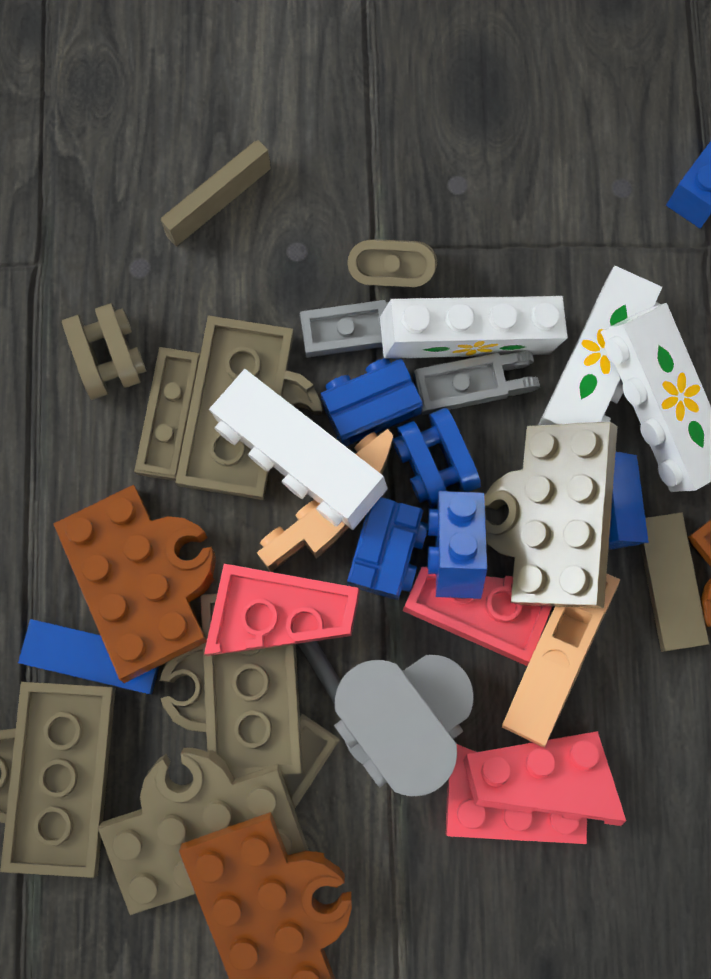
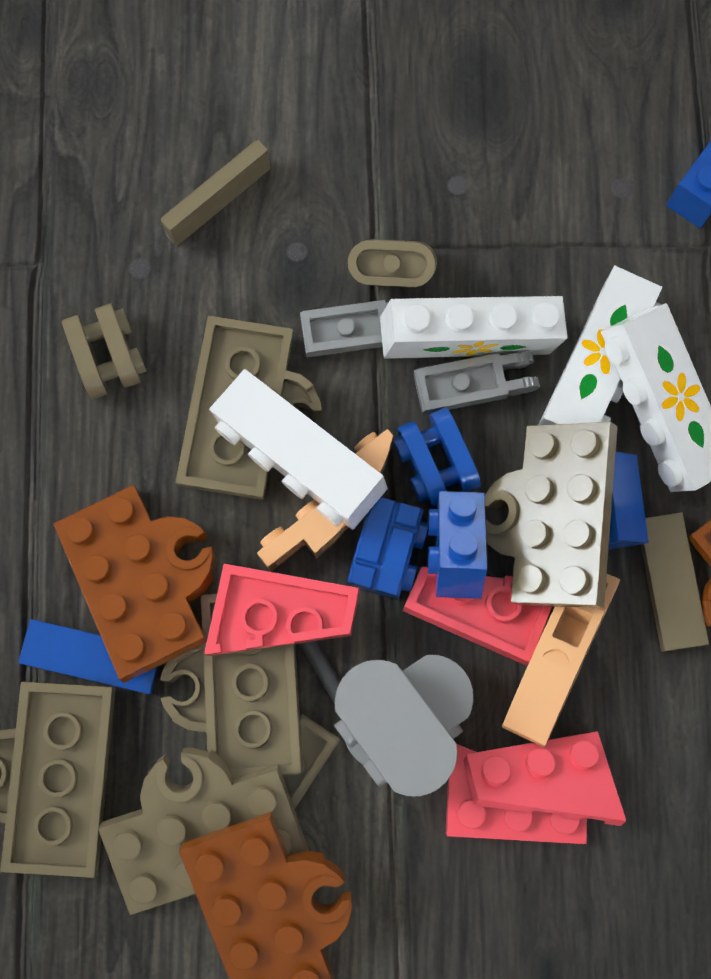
(167, 414): dark tan tile -> none
(371, 401): blue brick -> none

